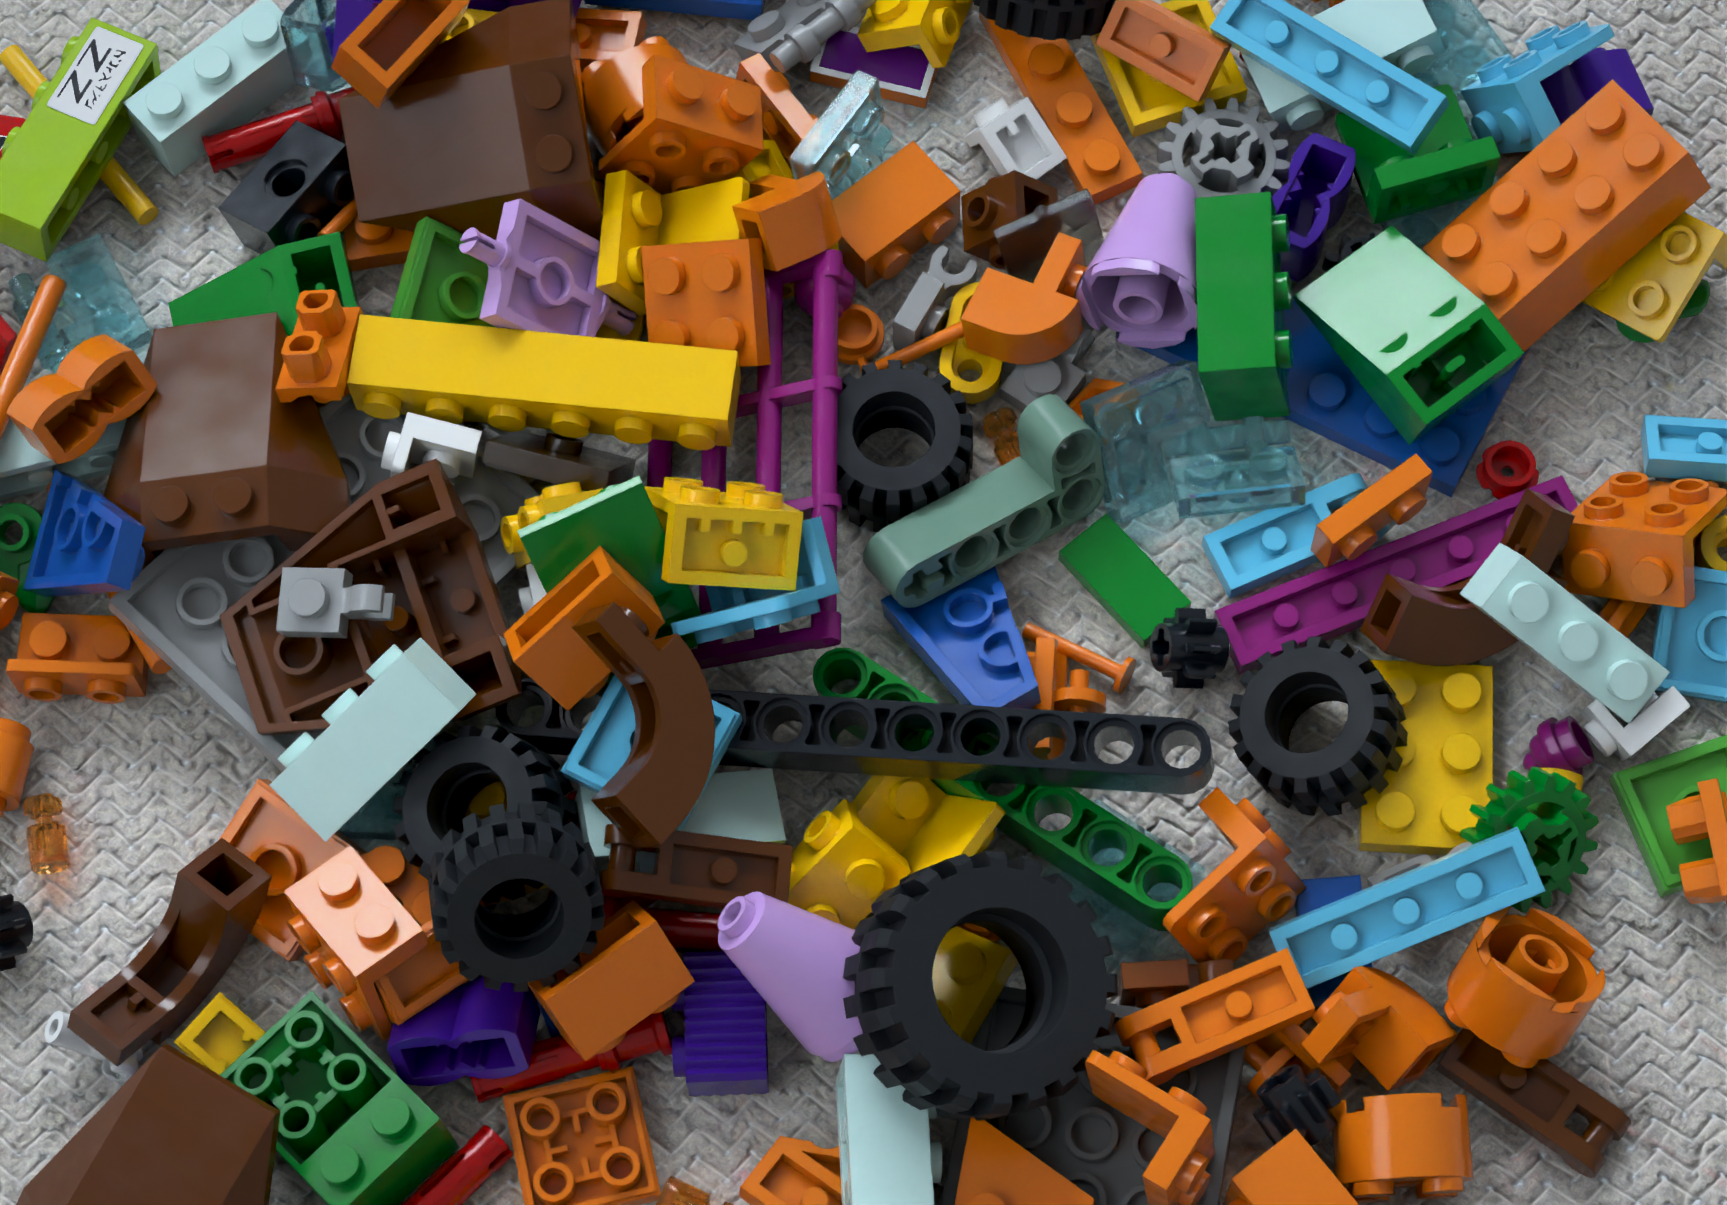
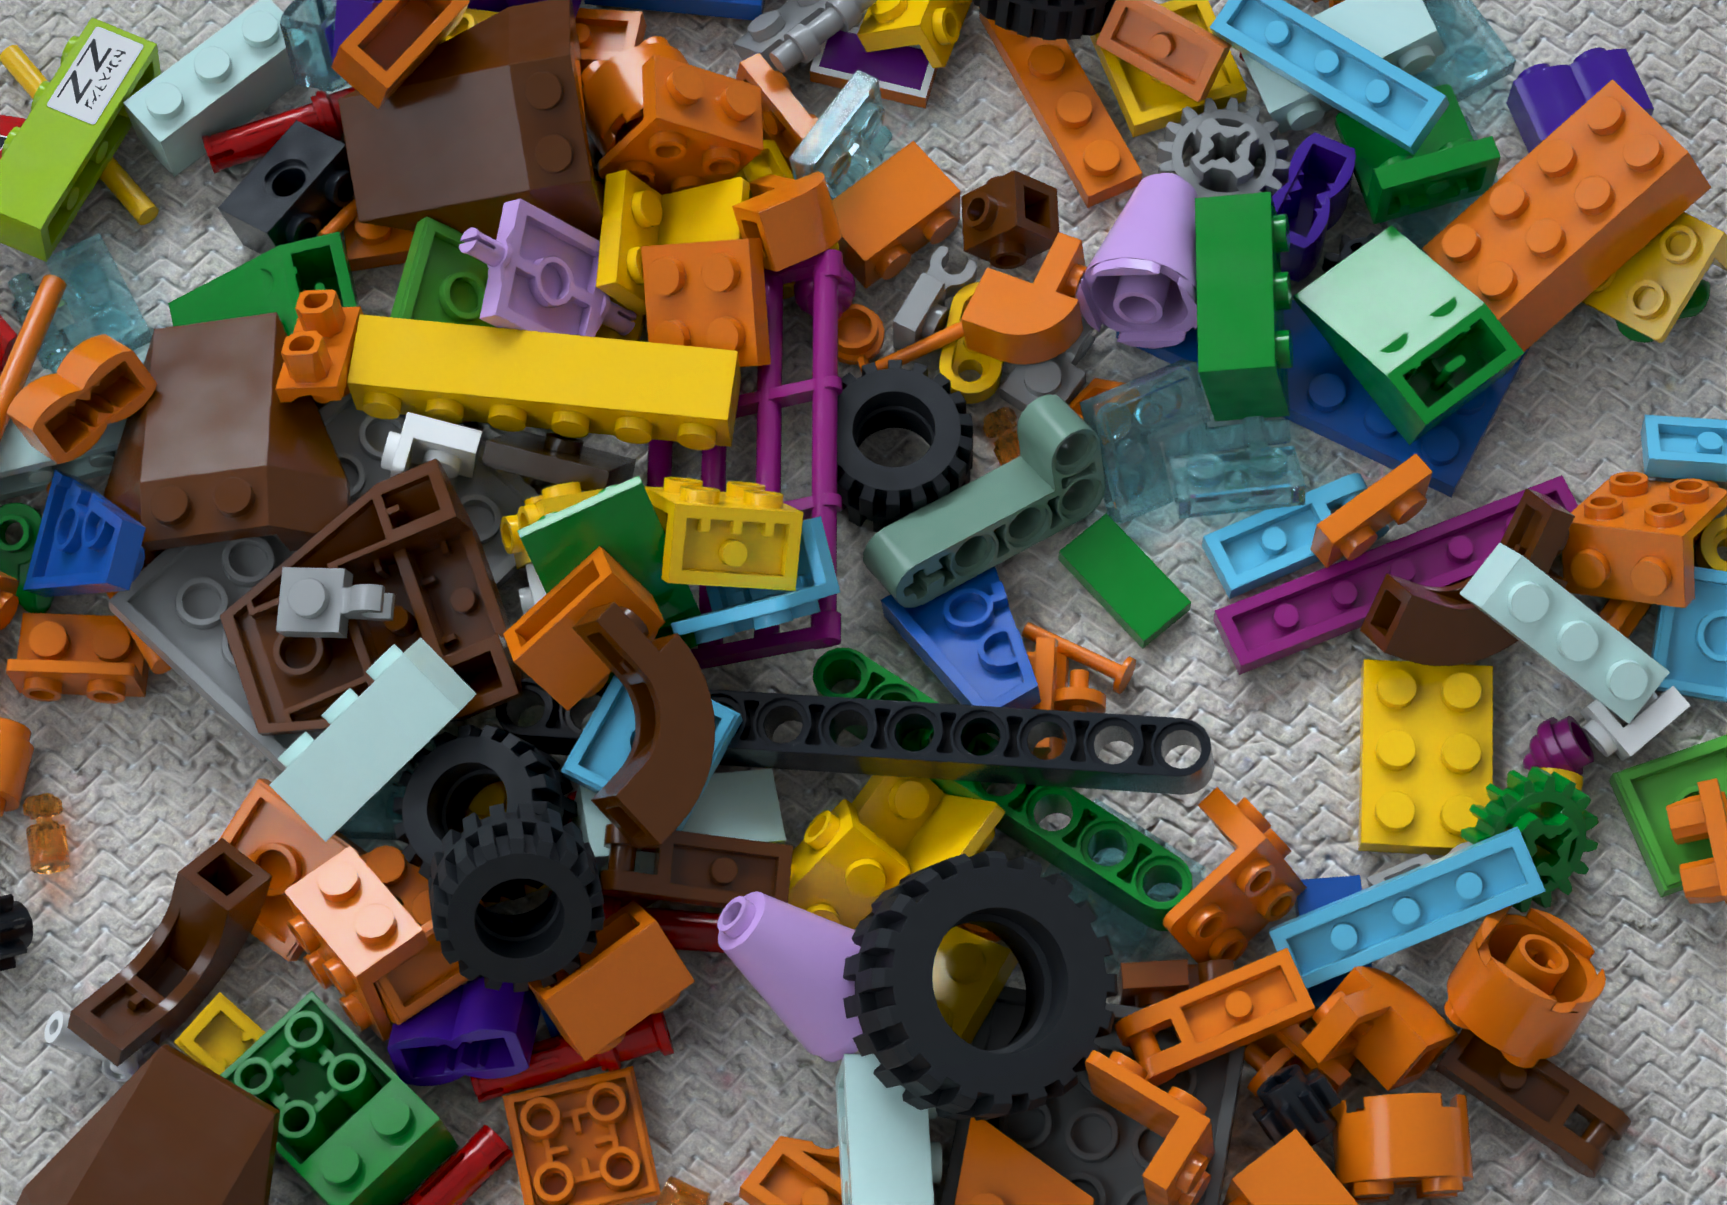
(723, 1030): dark purple brick -> none
(1015, 138): white bracket -> none
(1029, 239): clear smoke piece -> none
(1189, 648): black gear -> none
(1284, 692): black tyre -> none
(1507, 455): red plate -> none
(1509, 95): medium azure bracket -> none

